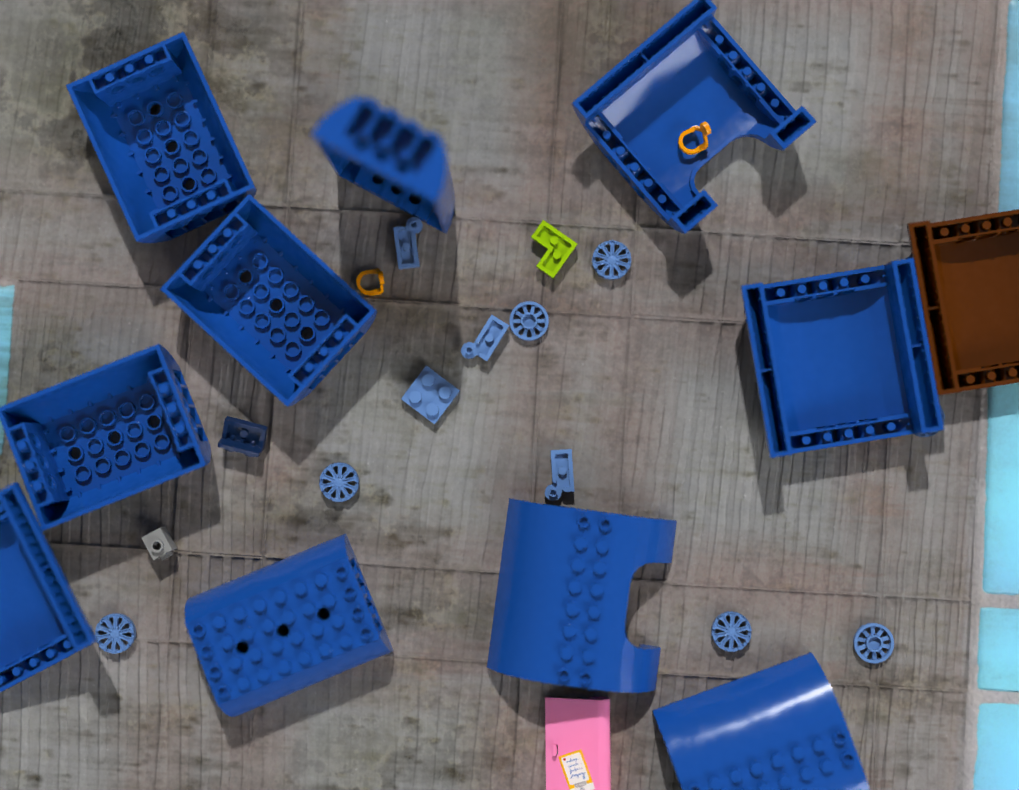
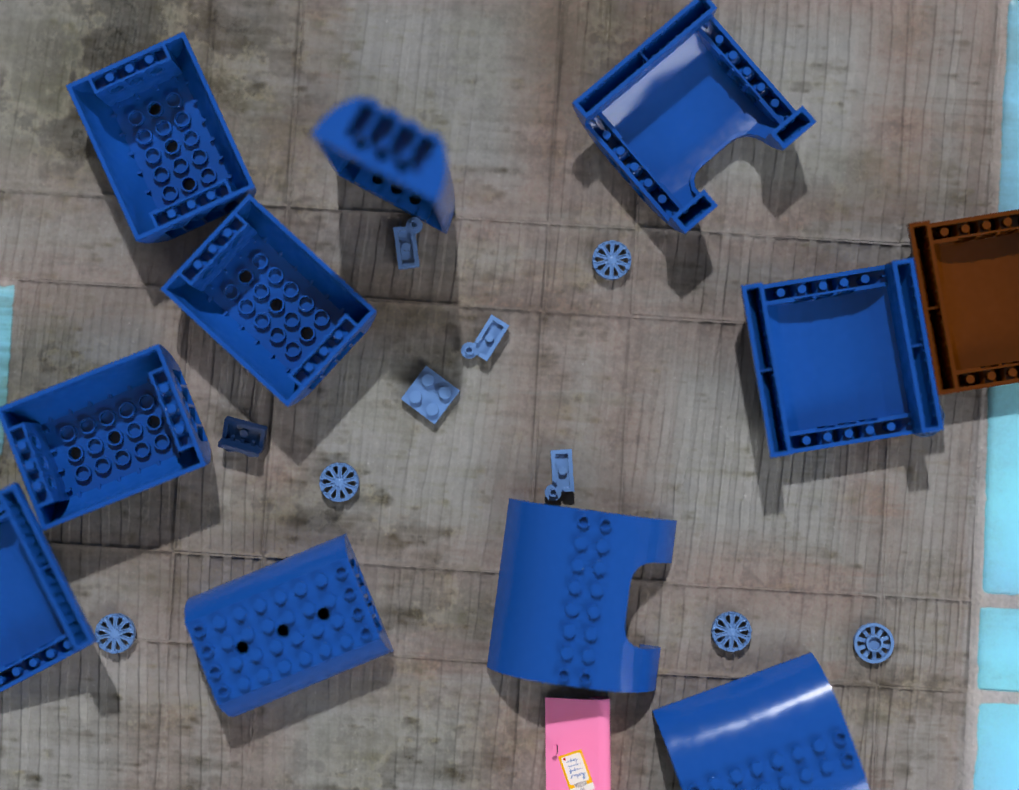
(159, 544): light grey brick -> none
(378, 291): light orange piece -> none
(528, 320): medium blue wheel -> none
(558, 248): lime plate -> none
(705, 129): light orange piece -> none

